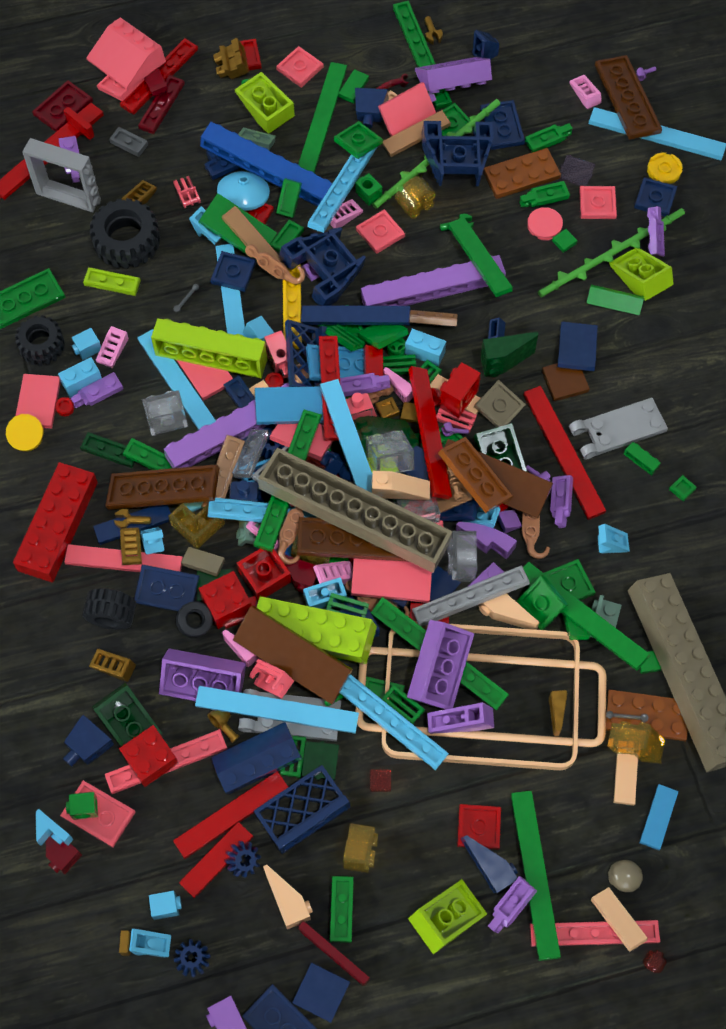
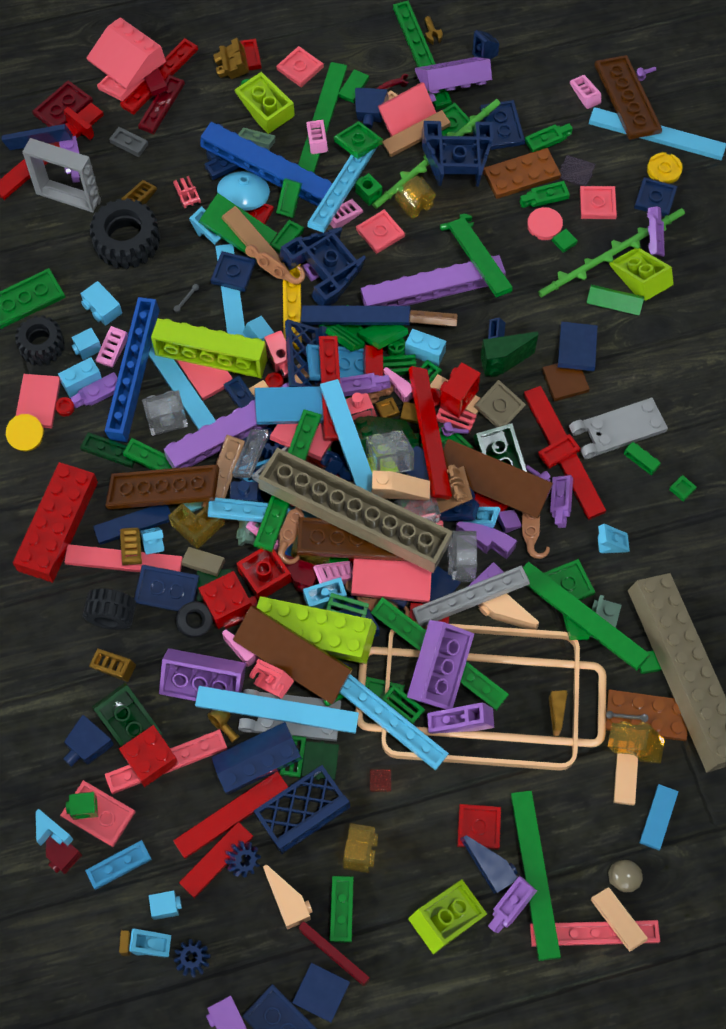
(46, 135): none -> dark blue tile
(101, 303): none -> medium azure brick
(111, 281): lime tile -> none
(118, 865): none -> dark azure tile
(130, 519): pearl gold bar -> none
(132, 370): none -> blue brick
(317, 137): none -> bright pink slope
(475, 474): dark orange plate -> none
(542, 602): green tile -> none
(559, 451): none -> red tile
(655, 961): clear red piece -> none

